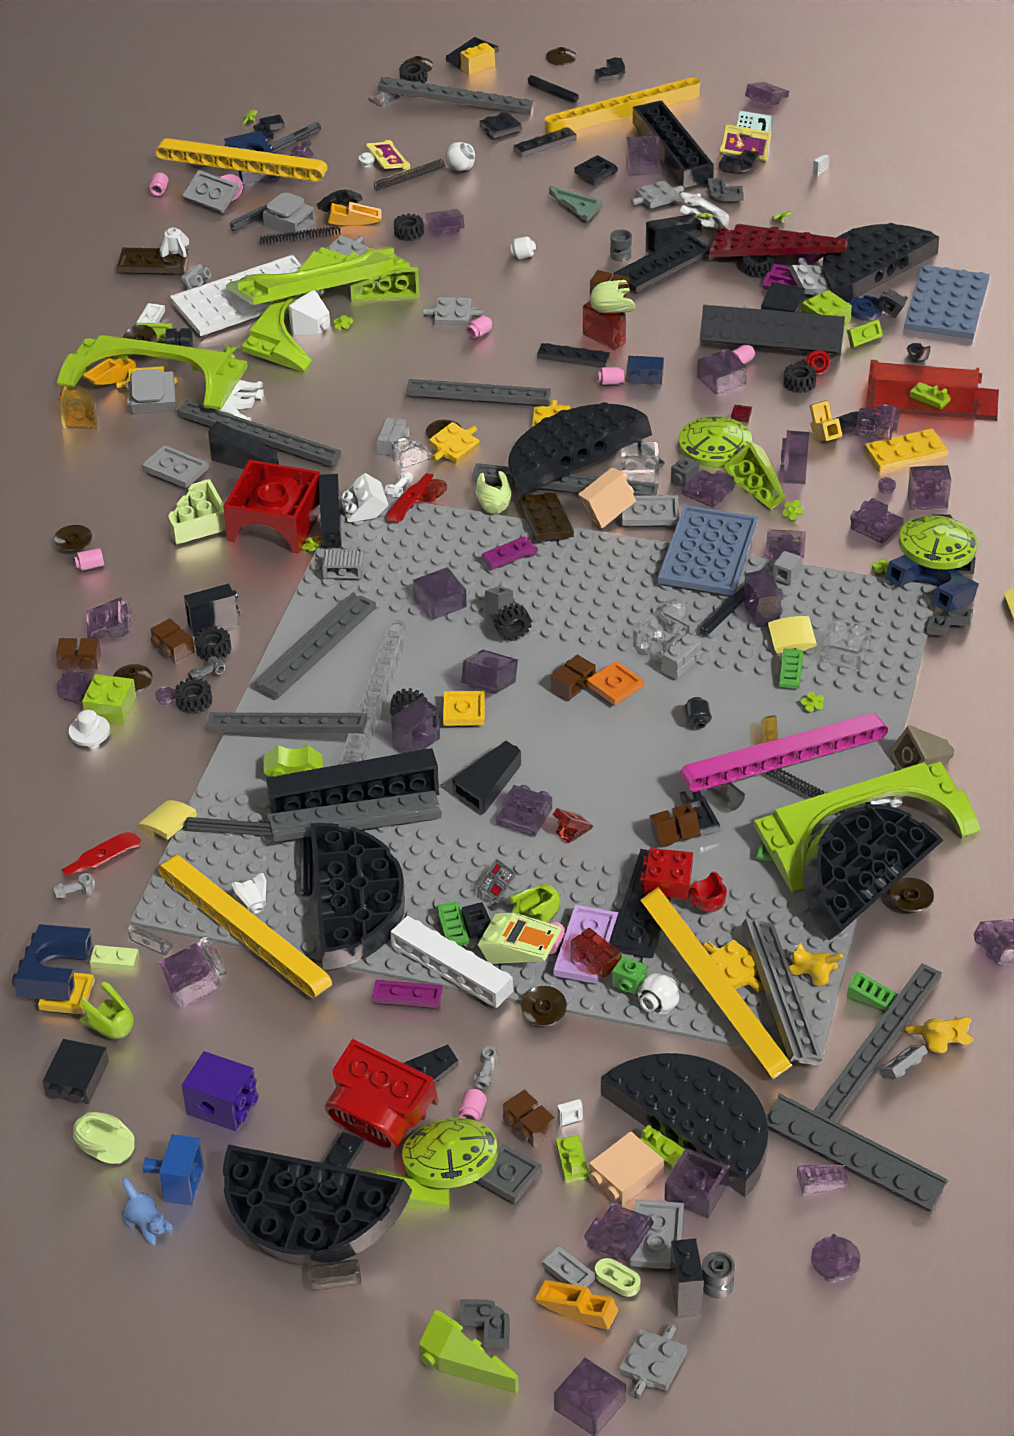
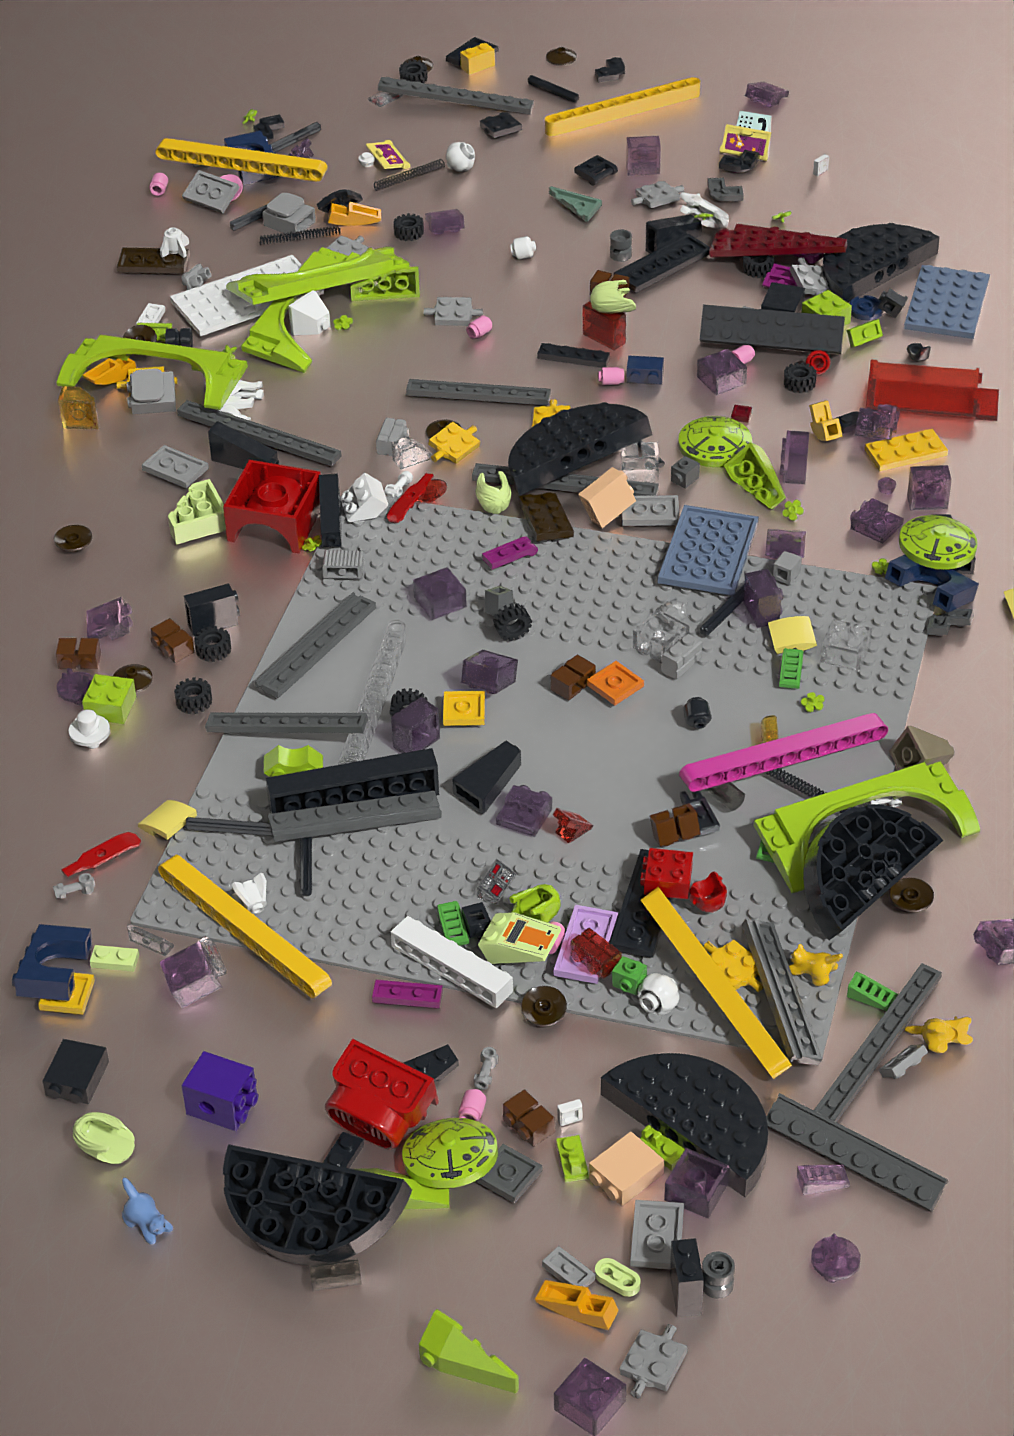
(89, 559): bright pink brick -> none
(112, 1017): lime hair -> none
(165, 695): clear purple plate -> none
(179, 1169): blue brick -> none
(213, 664): dark grey bar -> none
(356, 893): black brick -> none
(487, 1315): dark grey plate -> none
(544, 142): black plate -> none
(618, 1232): clear purple plate -> none
(678, 148): black brick -> none
(709, 487): clear purple plate -> none
(930, 395): lime plate -> none

